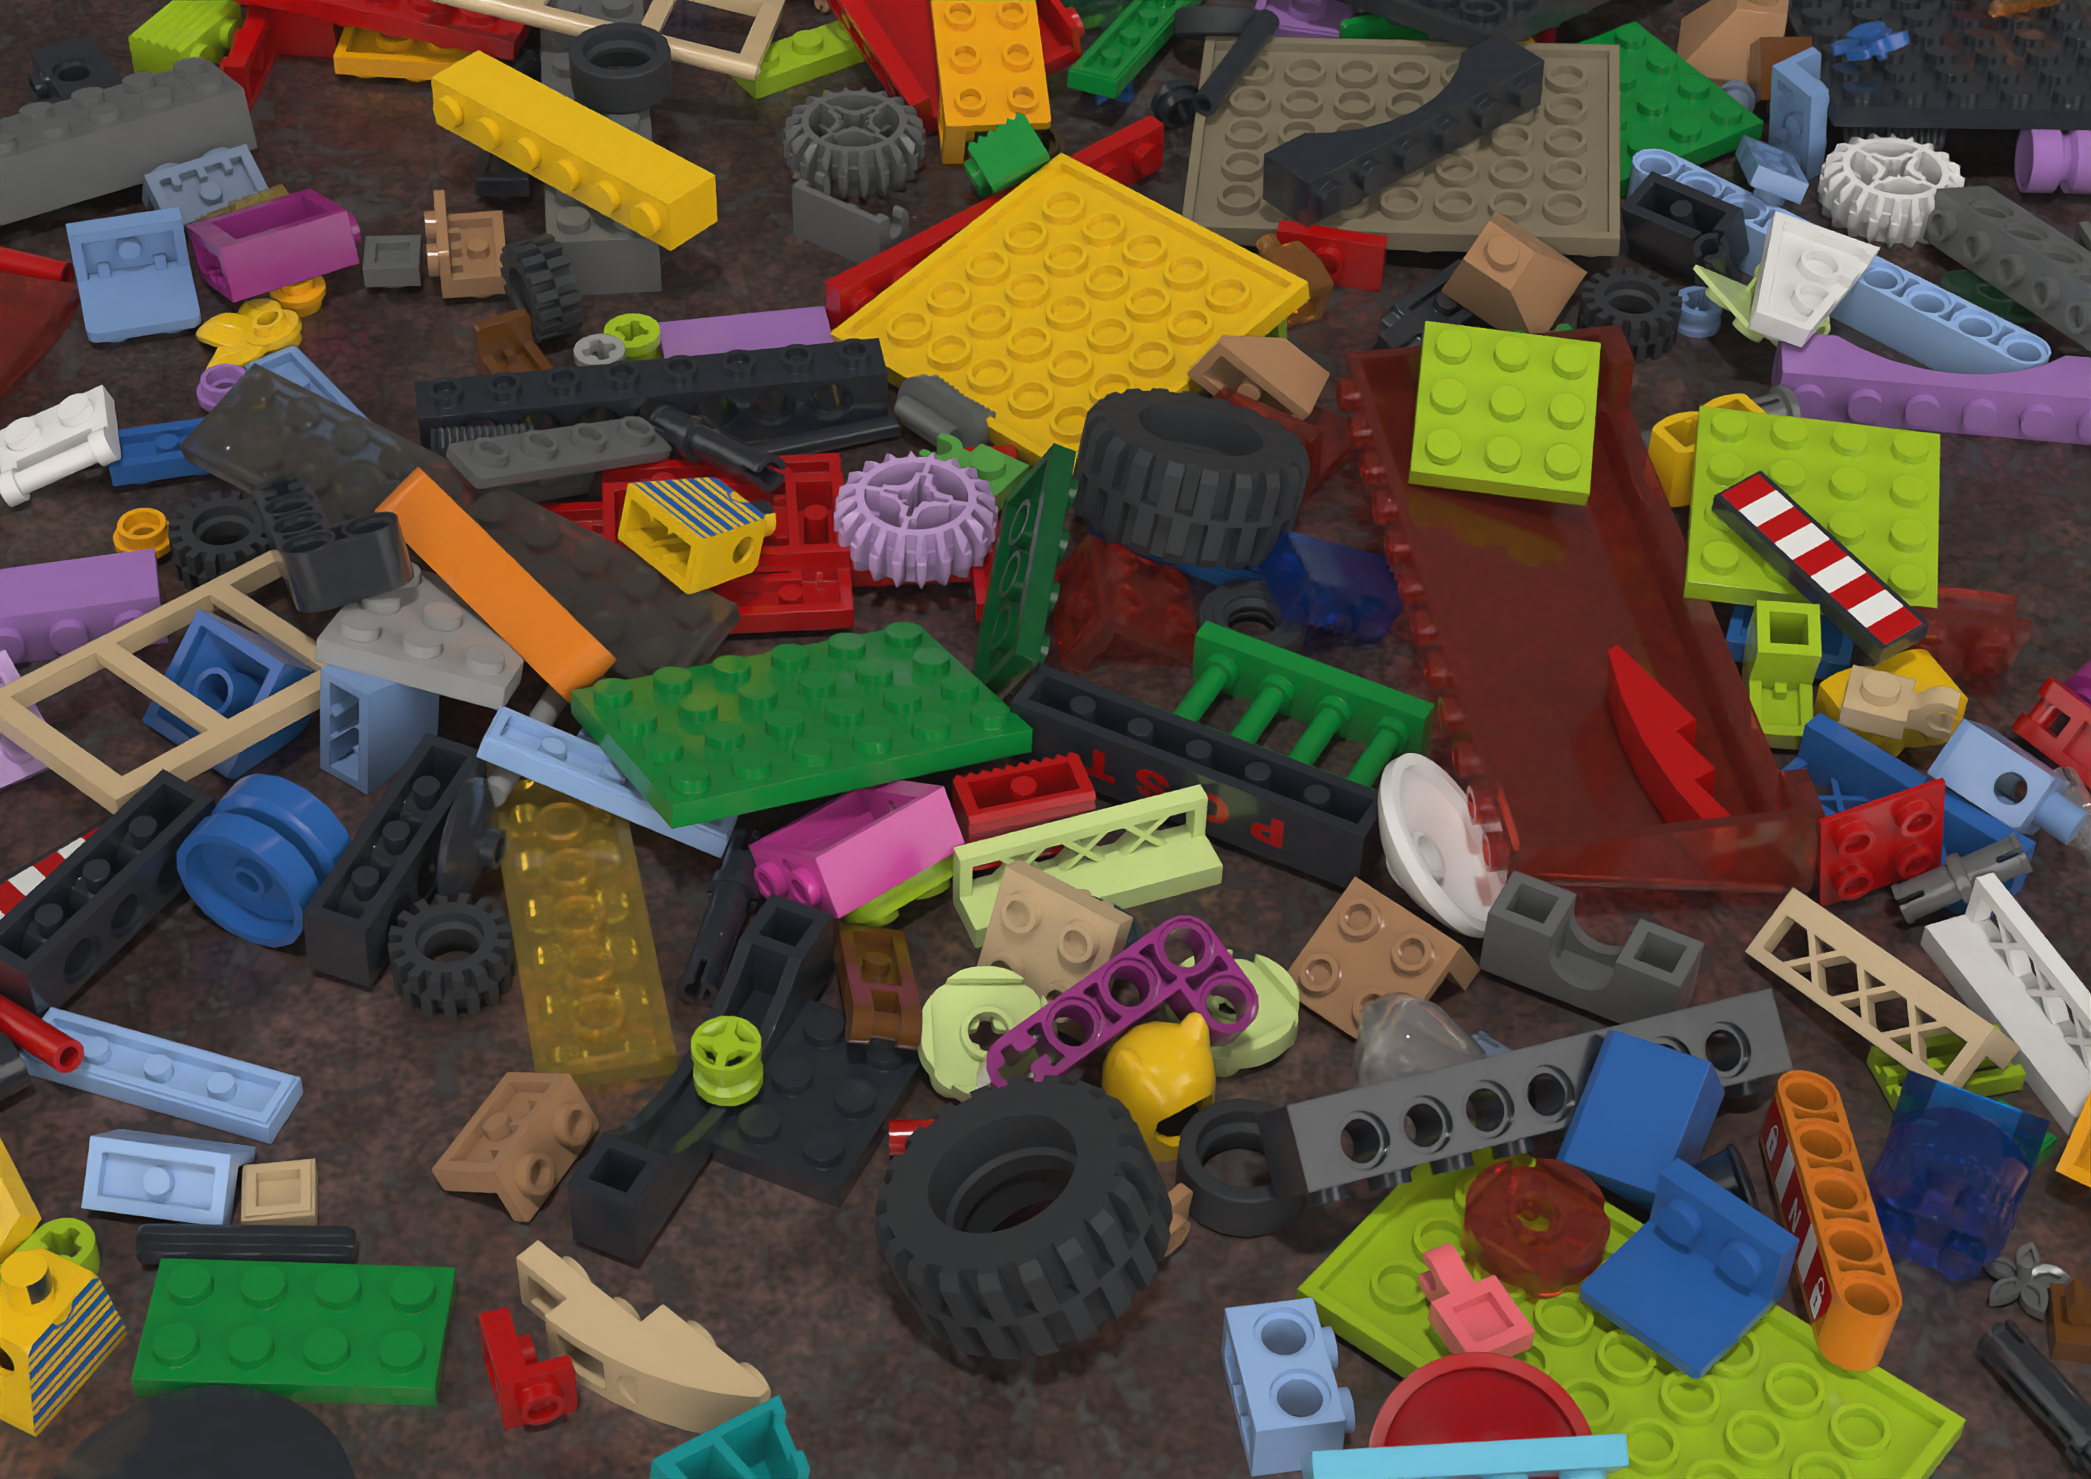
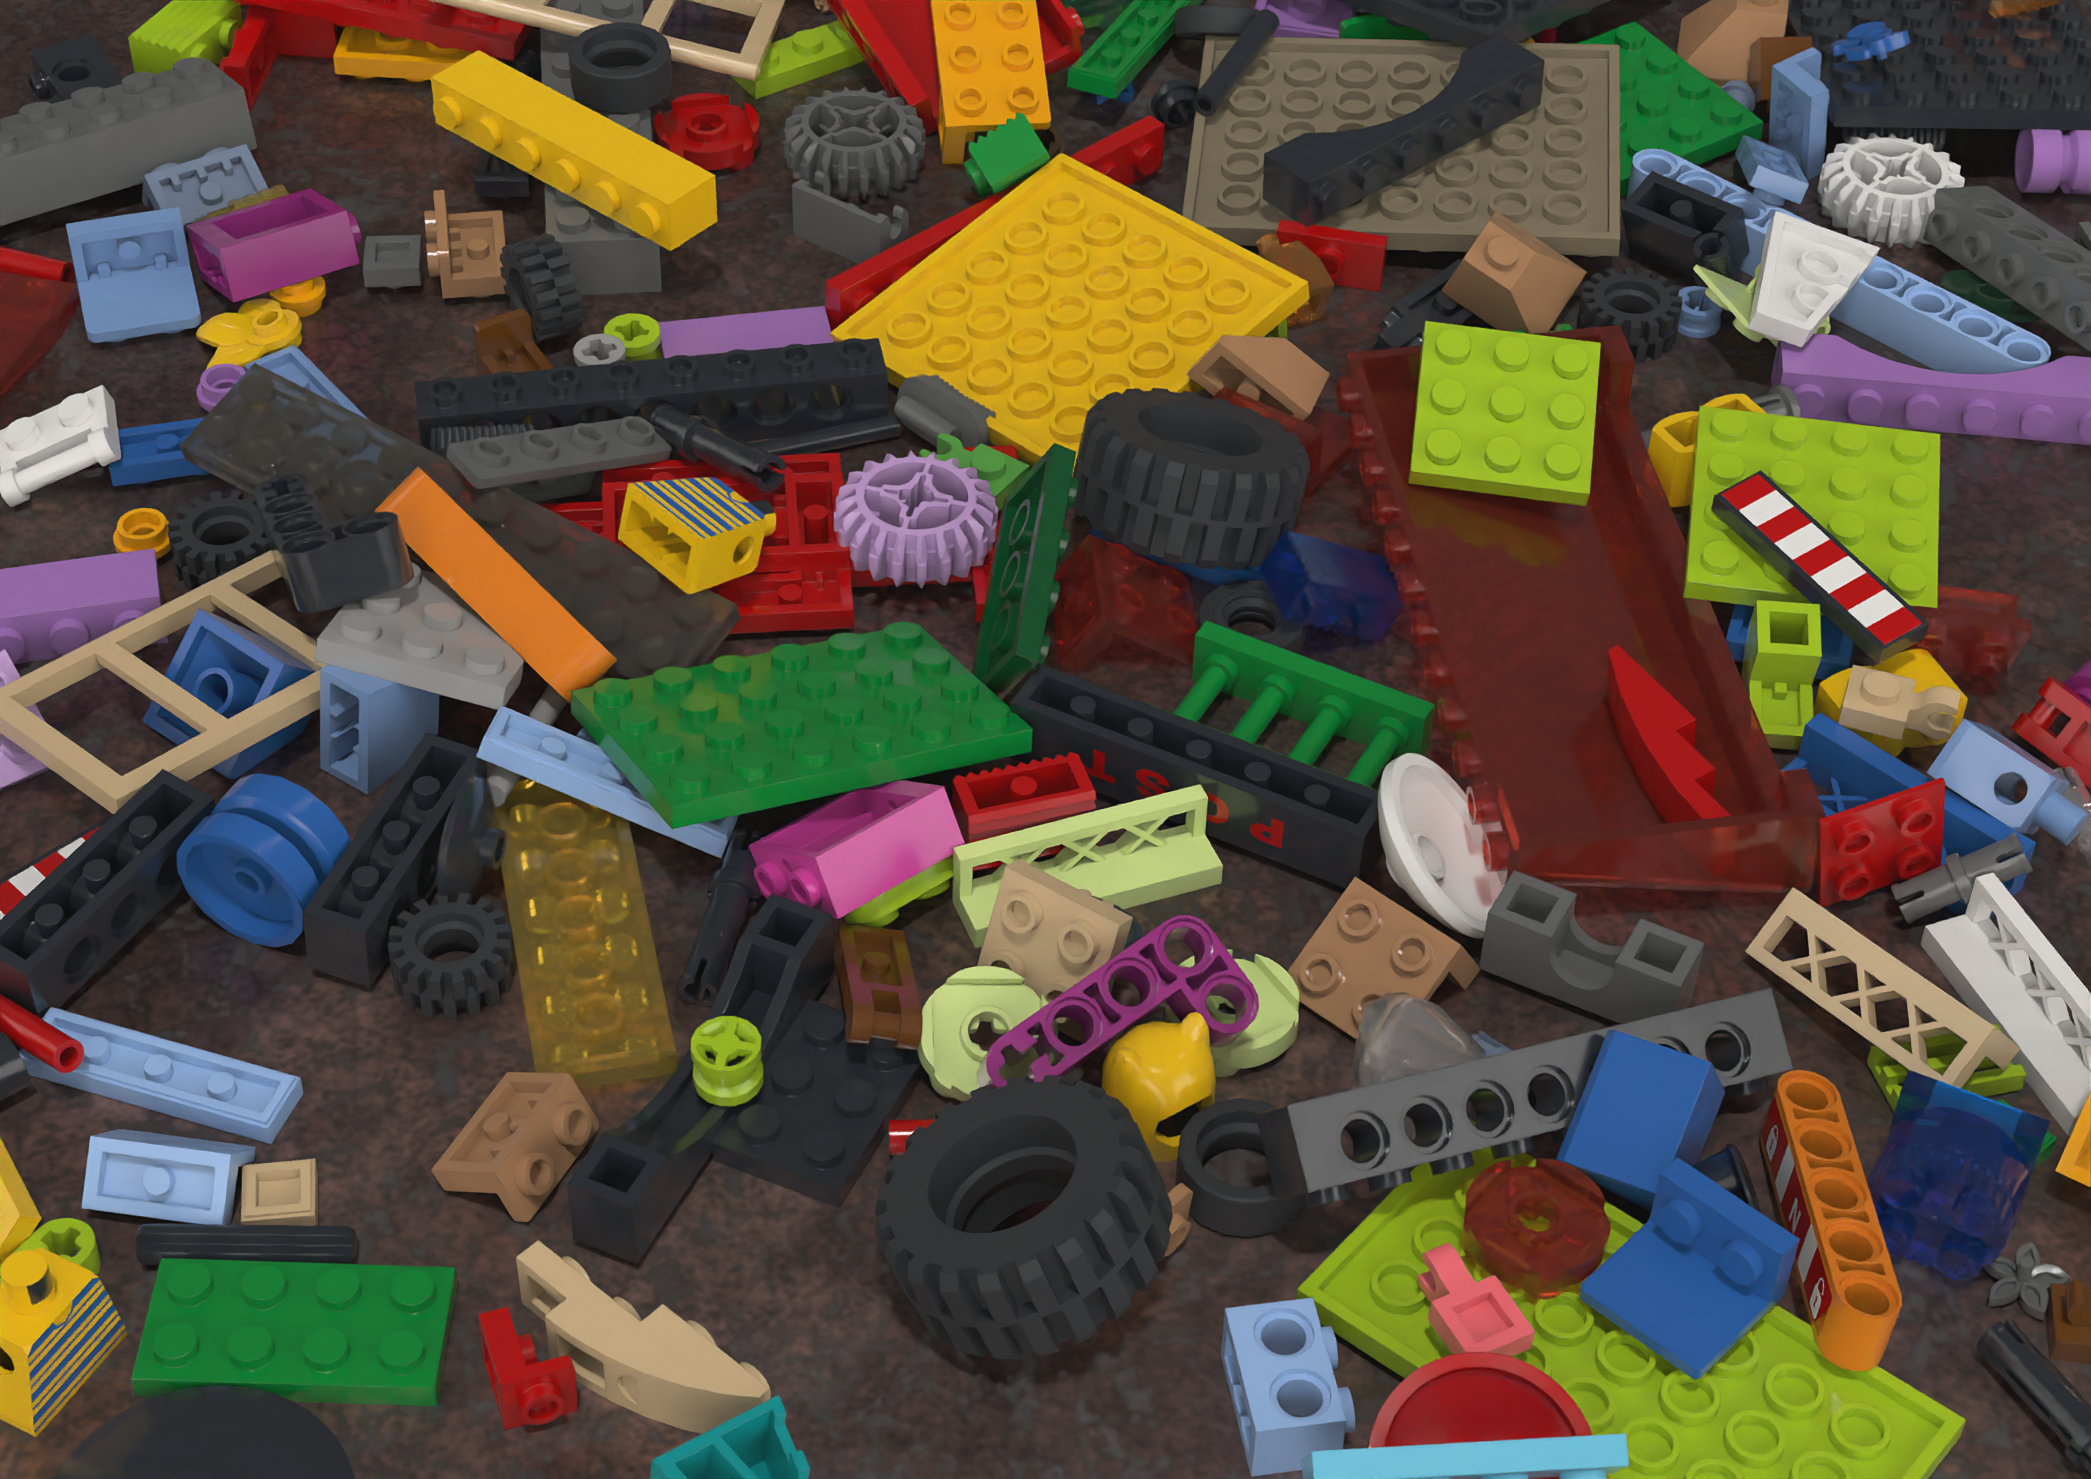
(709, 131): none -> red plate

